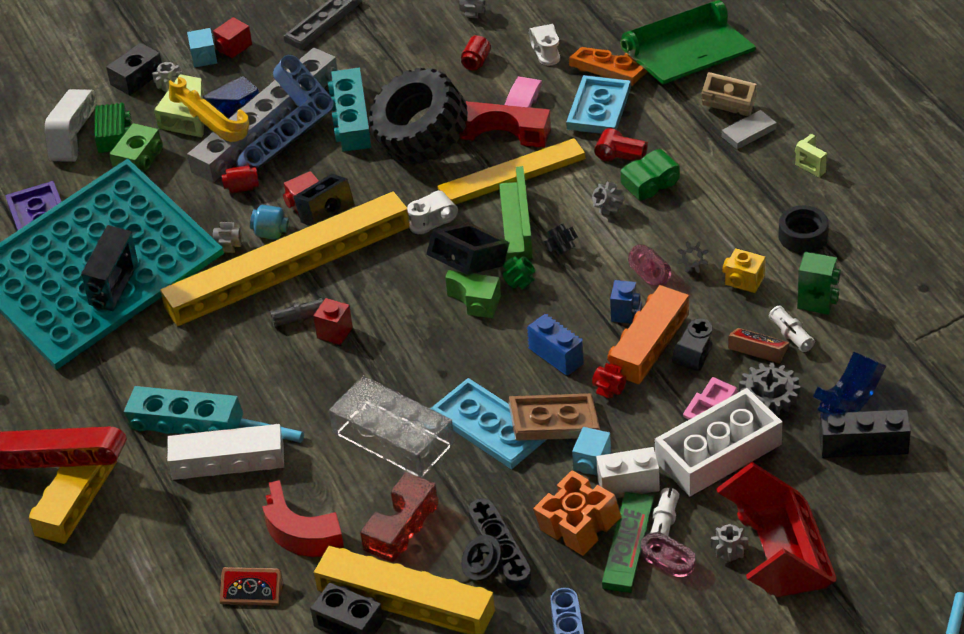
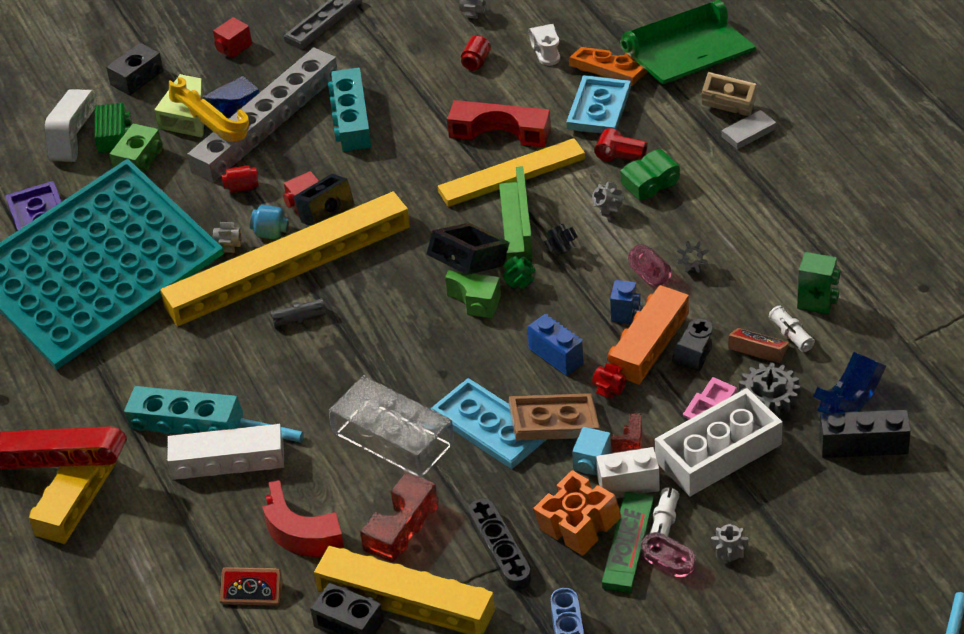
(109, 268): black window -> none
(166, 72): light grey gear -> none
(202, 47): medium azure brick -> none
(291, 123): medium blue beam -> none
(333, 321): red brick -> none
(432, 210): white piece -> none
(433, 131): black tyre -> none
(474, 554): black gear -> none
(524, 92): bright pink slope -> none
(632, 436): none -> clear red bracket
(744, 270): yellow brick -> none
(786, 530): red windscreen -> none
(803, 242): black tyre -> none
(810, 157): yellowish green bracket -> none

